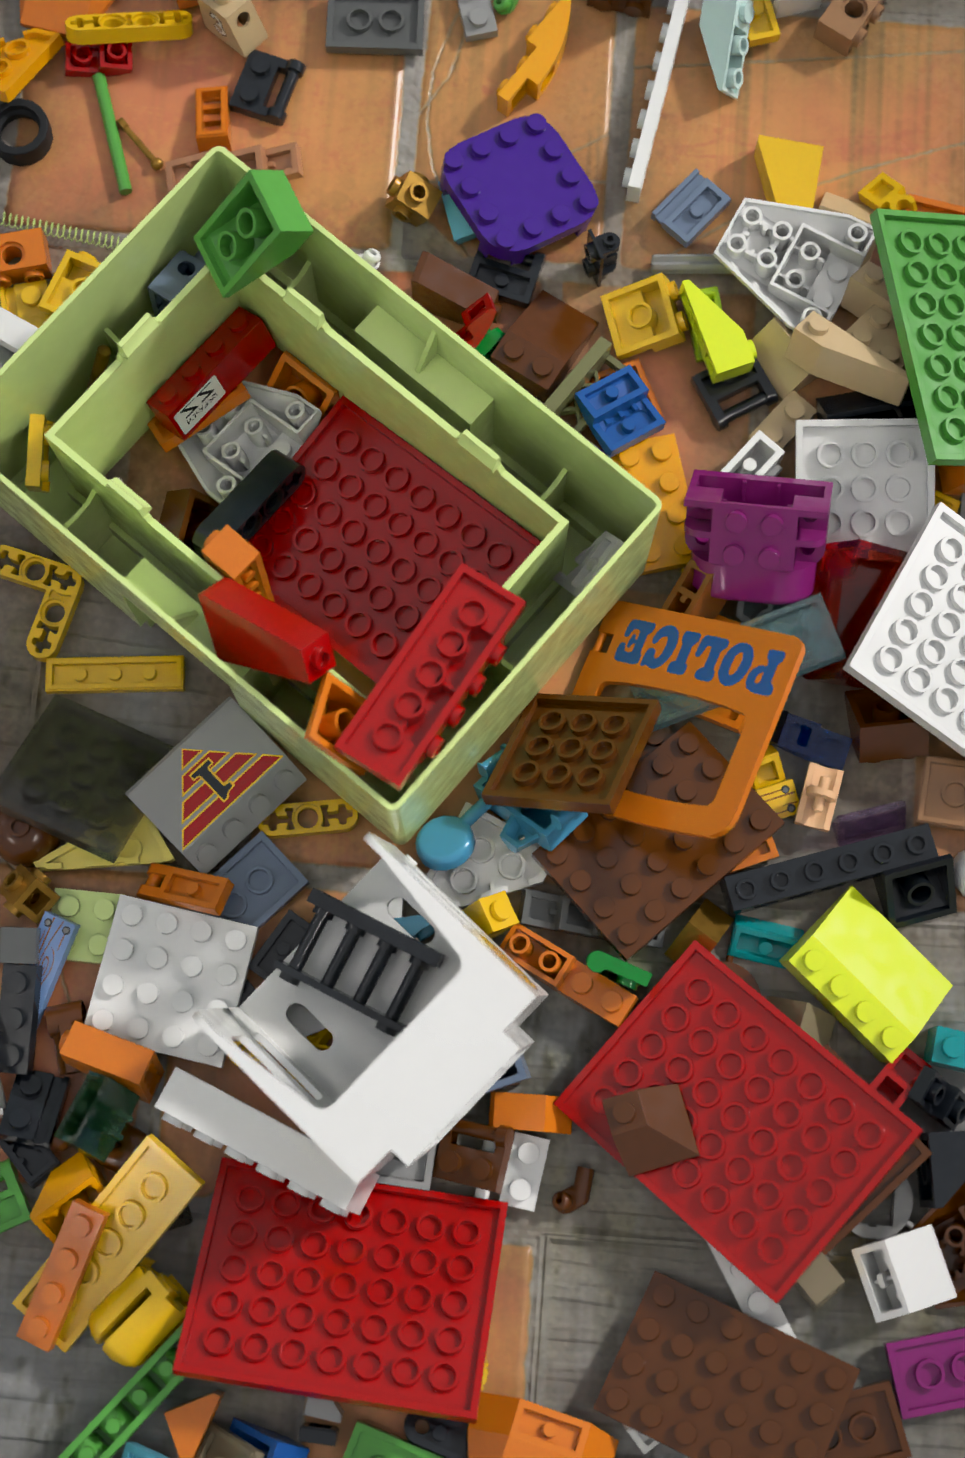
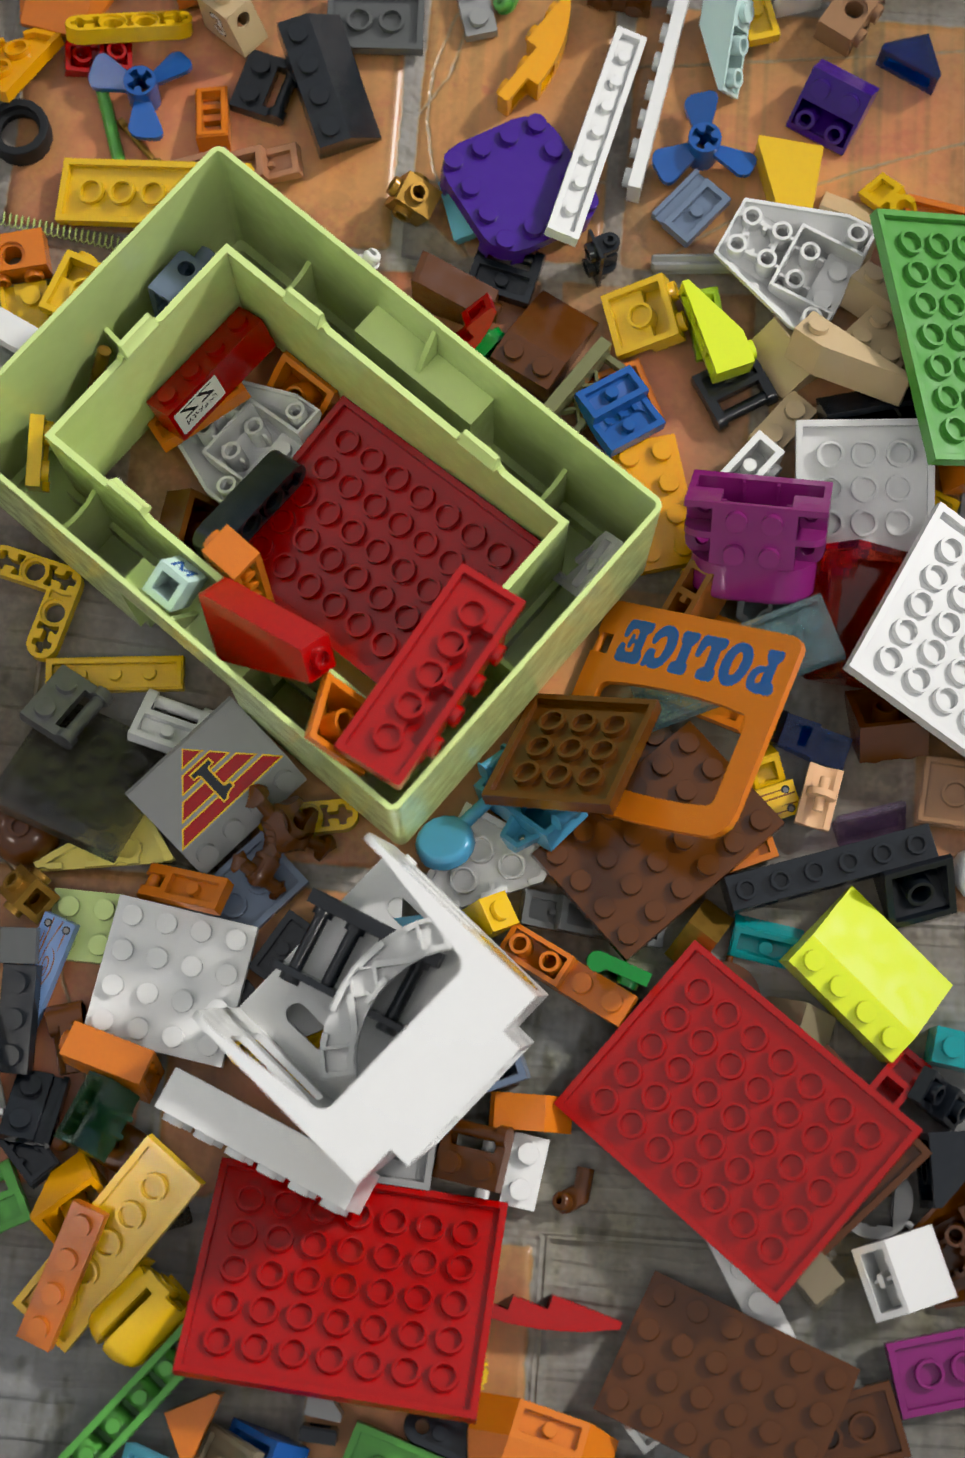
(56, 702): none -> flat silver plate
(110, 76): none -> blue piece
(115, 190): none -> yellow plate
(162, 730): none -> white plate
(174, 583): none -> light aqua brick
(252, 230): bright green slope -> none
(284, 831): none -> reddish brown piece
(328, 83): none -> black slope
(361, 988): none -> white tile
(557, 1316): none -> red slope
(595, 137): none -> white plate
(651, 1128): reddish brown slope -> none
(675, 160): none -> blue piece
(832, 106): none -> dark purple slope
(912, 61): none -> clear blue slope

